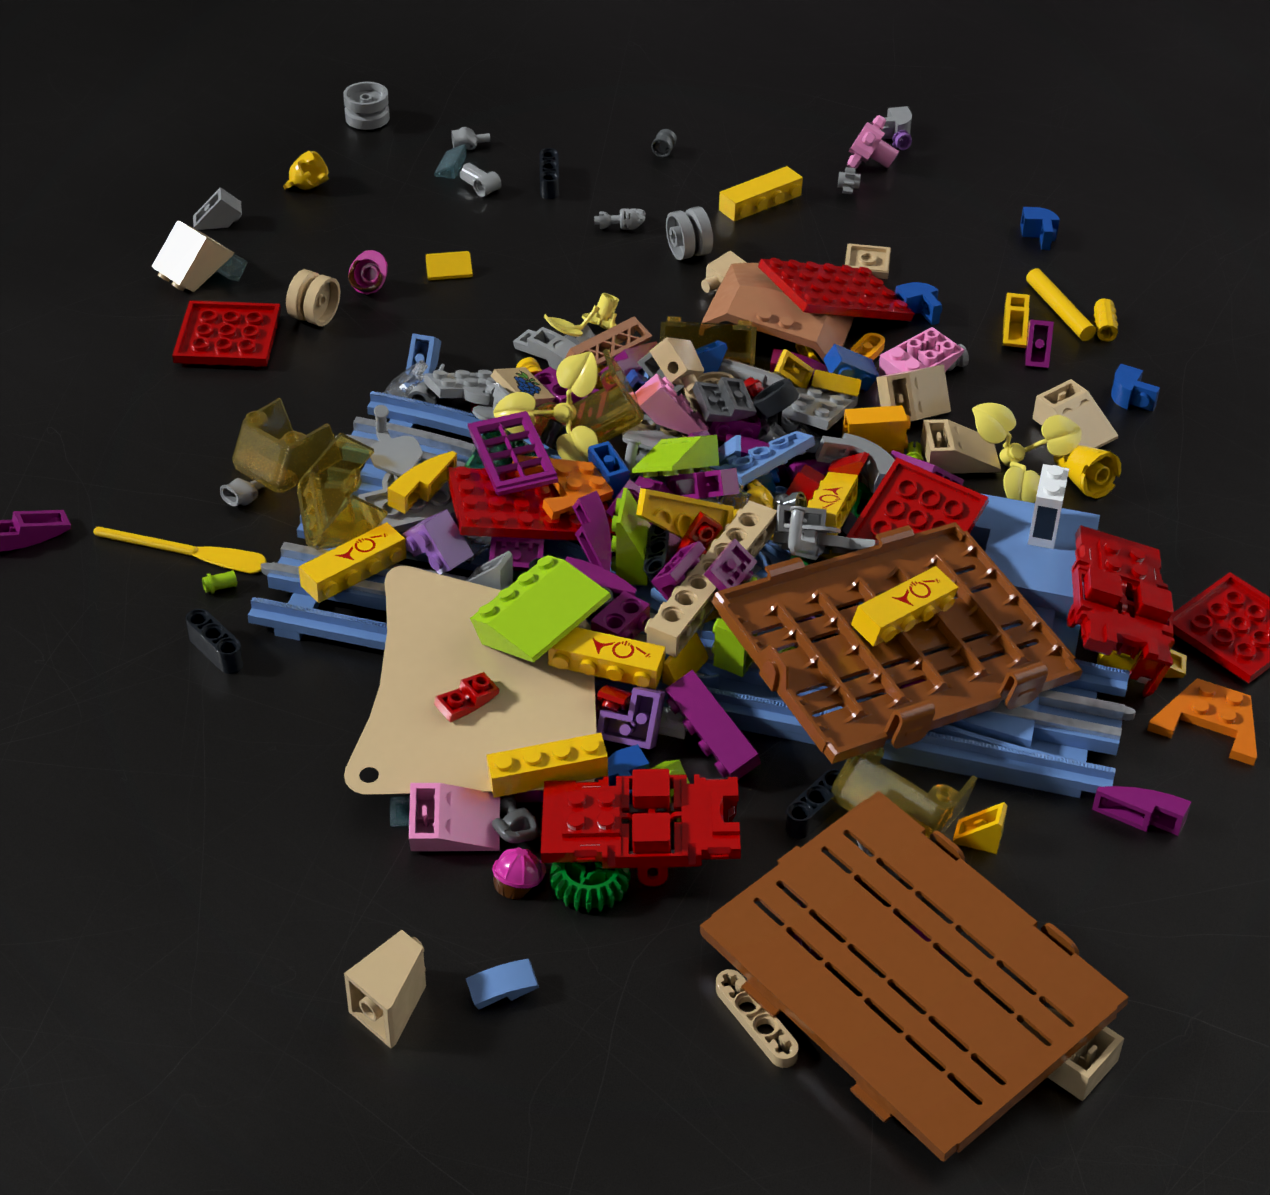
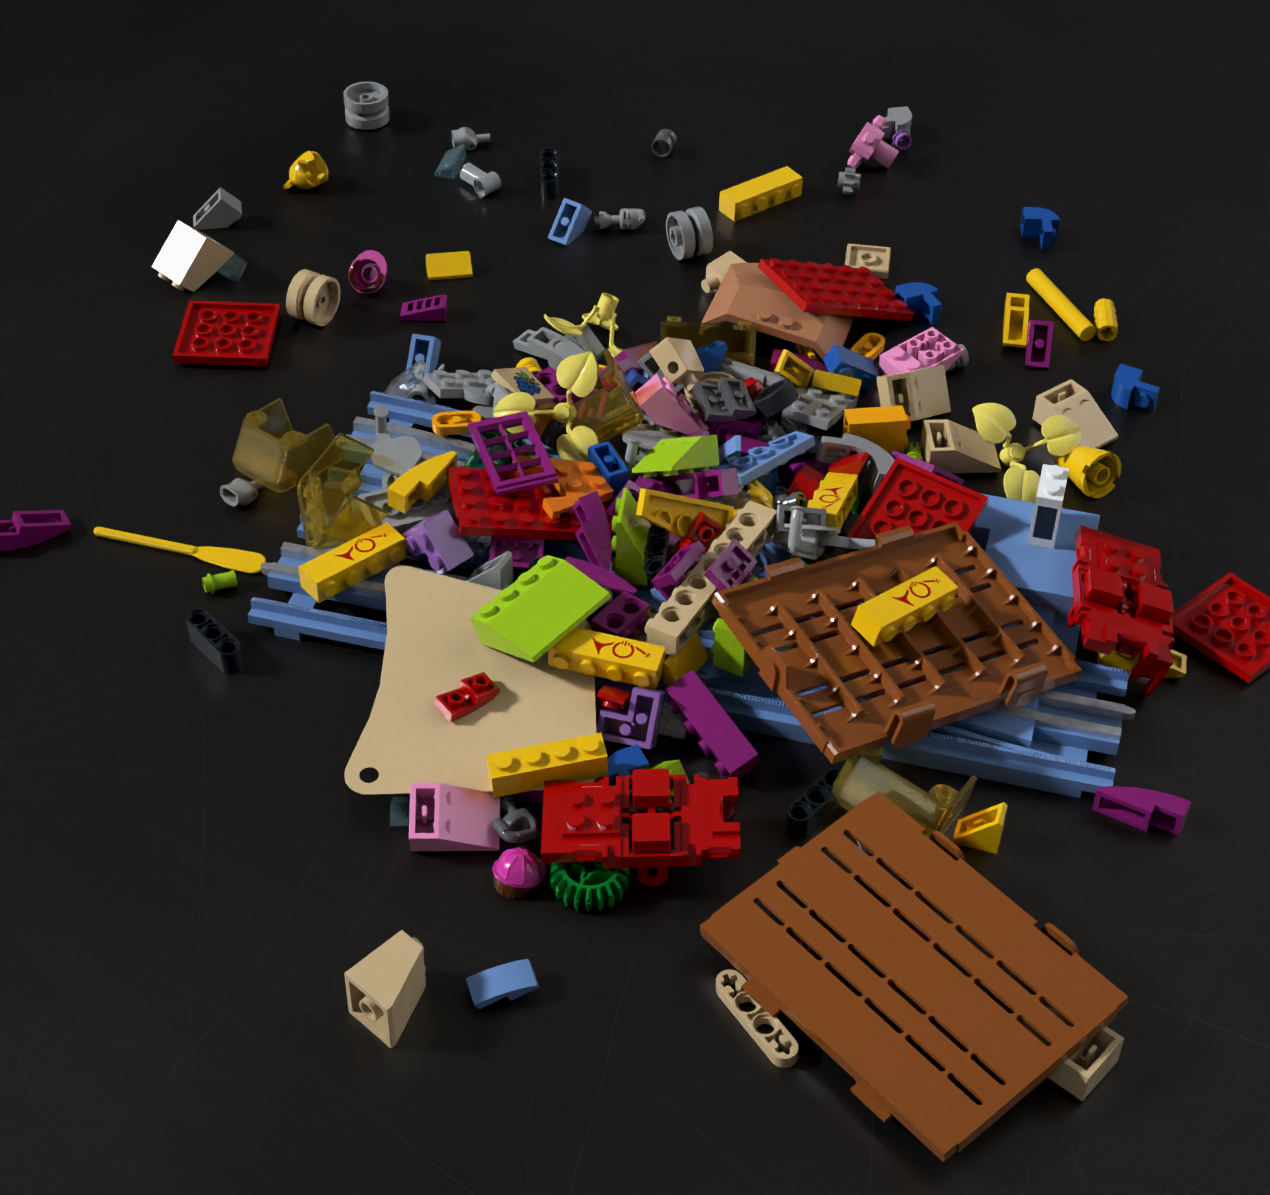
(425, 309): none -> magenta slope
(454, 422): none -> light orange plate
(569, 222): none -> medium blue slope
(611, 340): nougat fence -> none
(1213, 709): orange wing -> none

